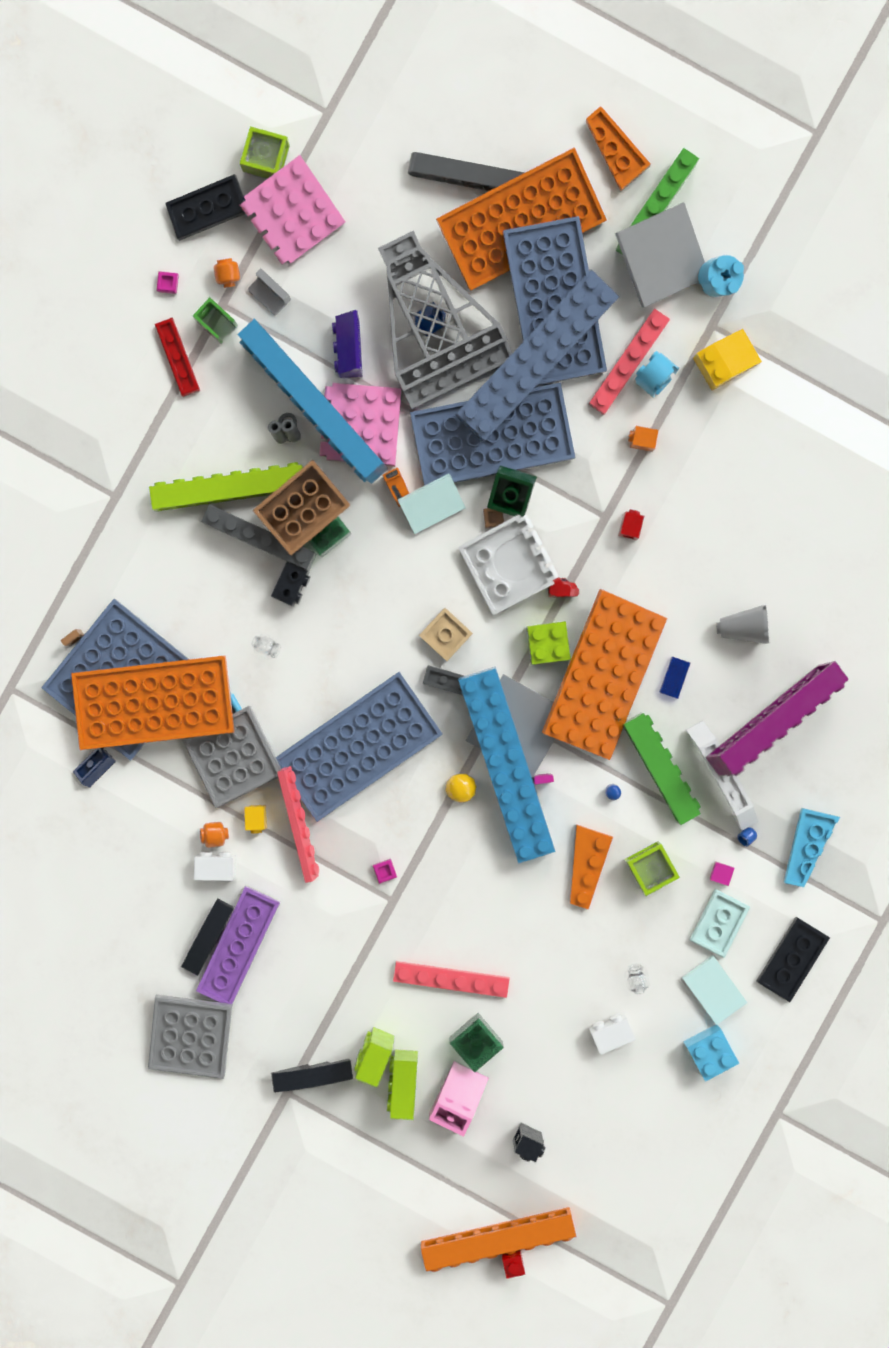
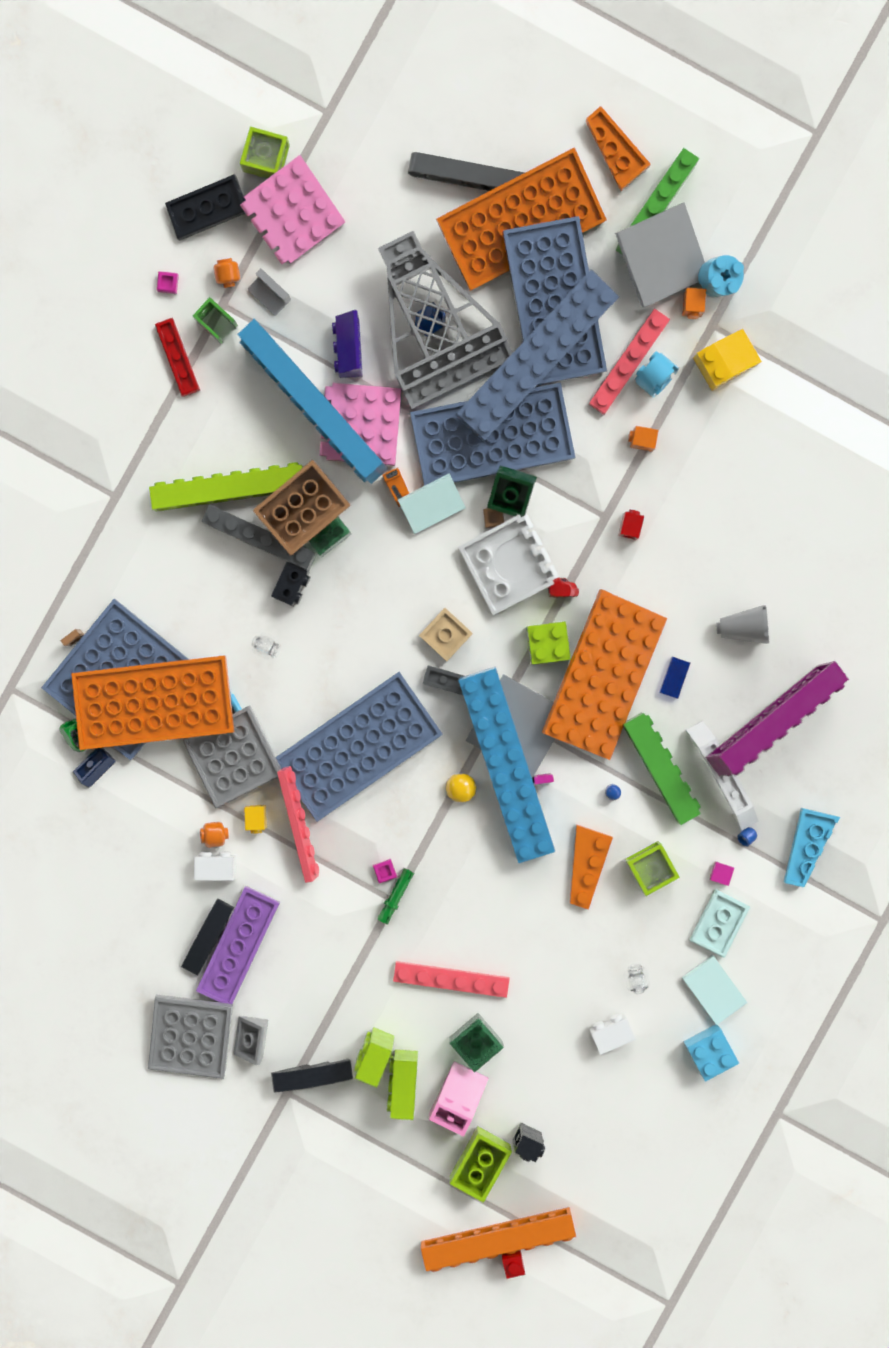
(70, 734): none -> green rock
(251, 1039): none -> light grey slope
(285, 430): dark grey piece -> none
(393, 900): none -> green pin
(480, 1164): none -> lime brick
(694, 303): none -> orange brick
(793, 959): black tile -> none

